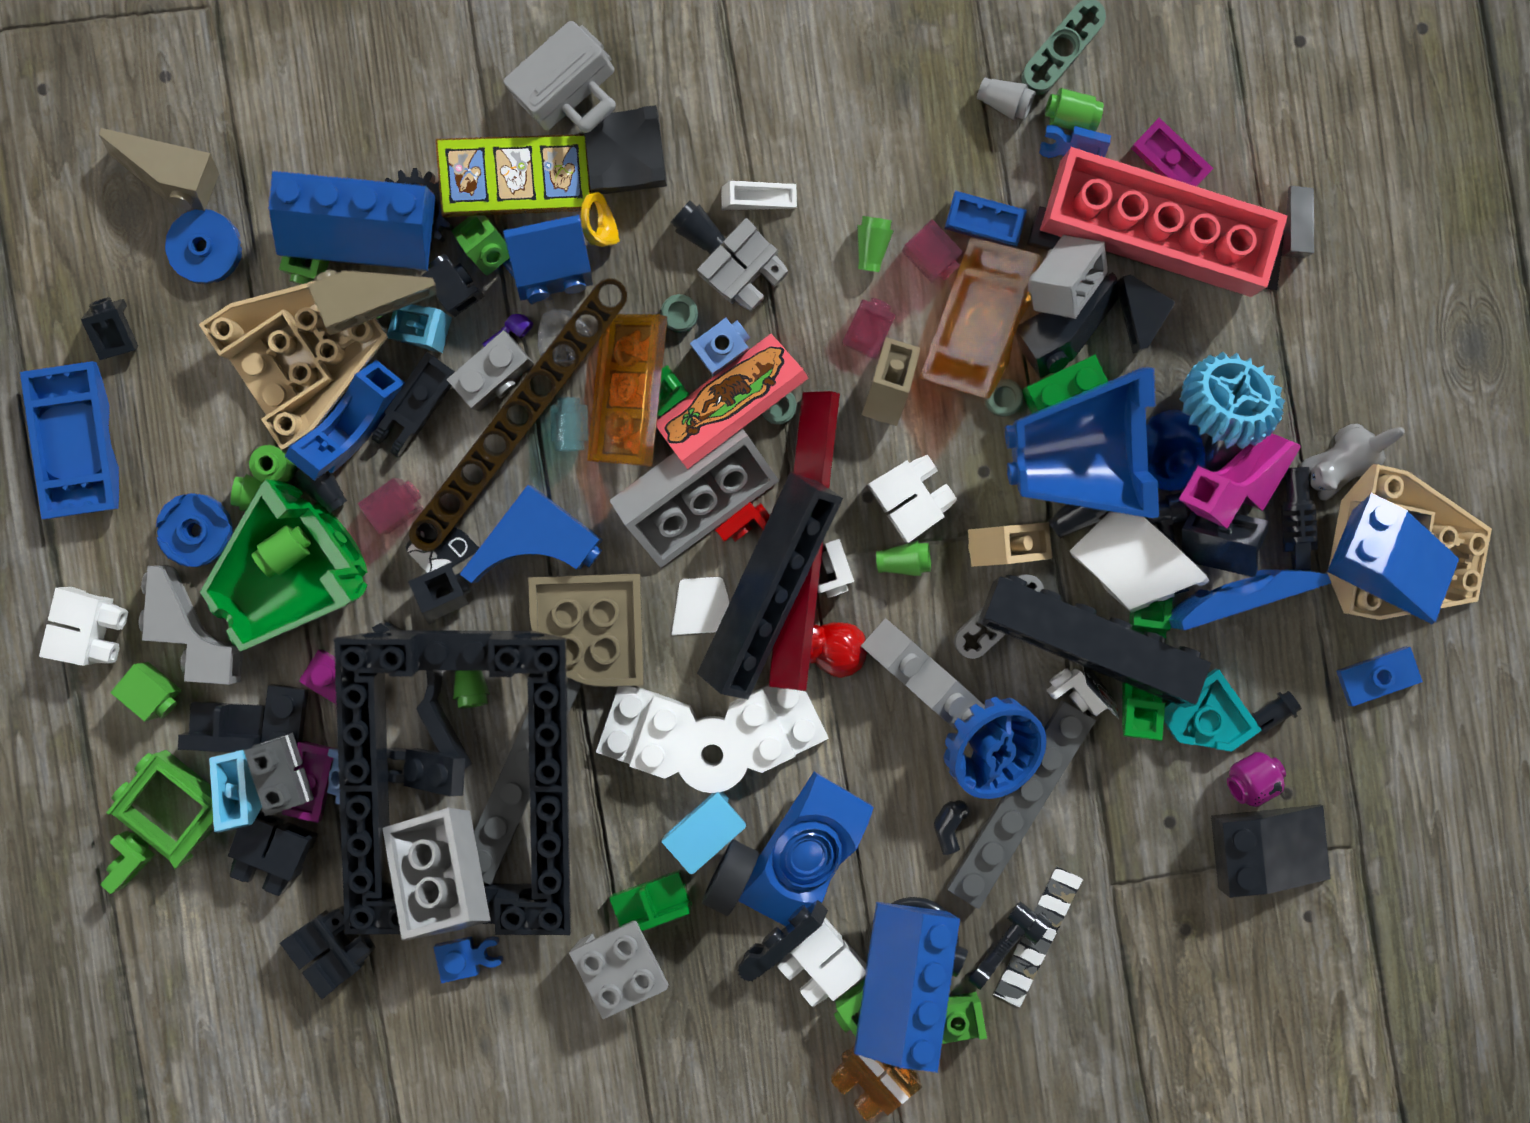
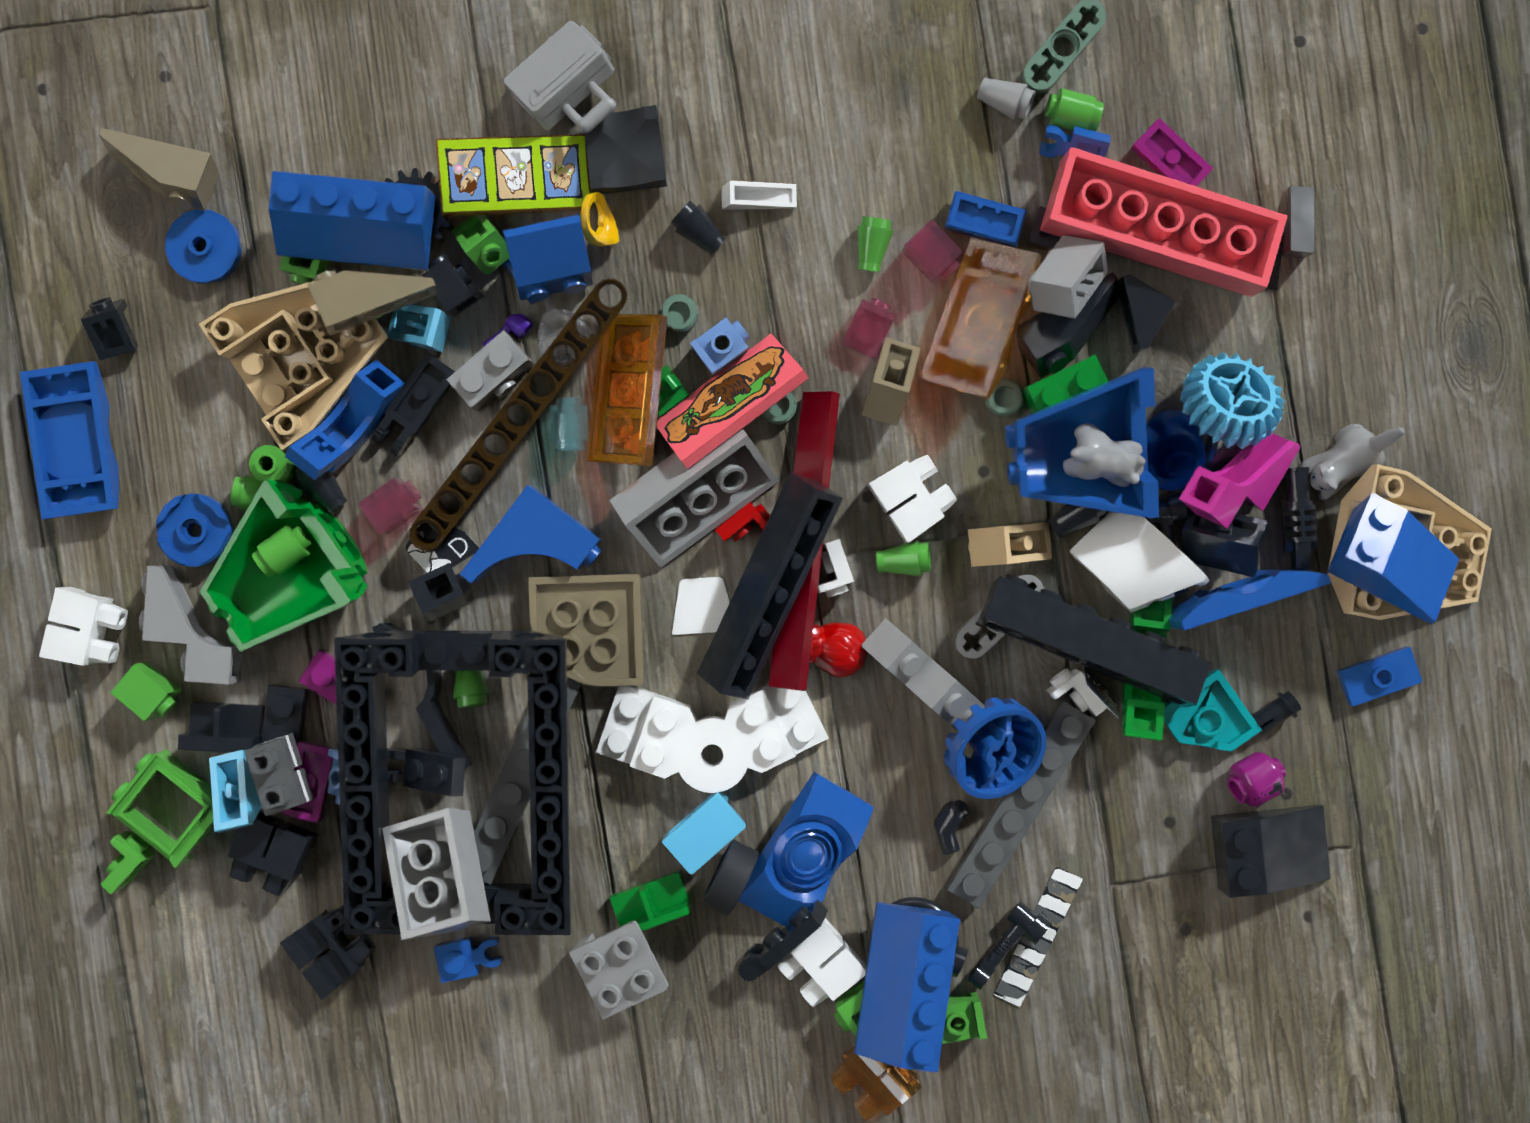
(754, 255): light grey hips -> none
(1101, 457): none -> light grey animal

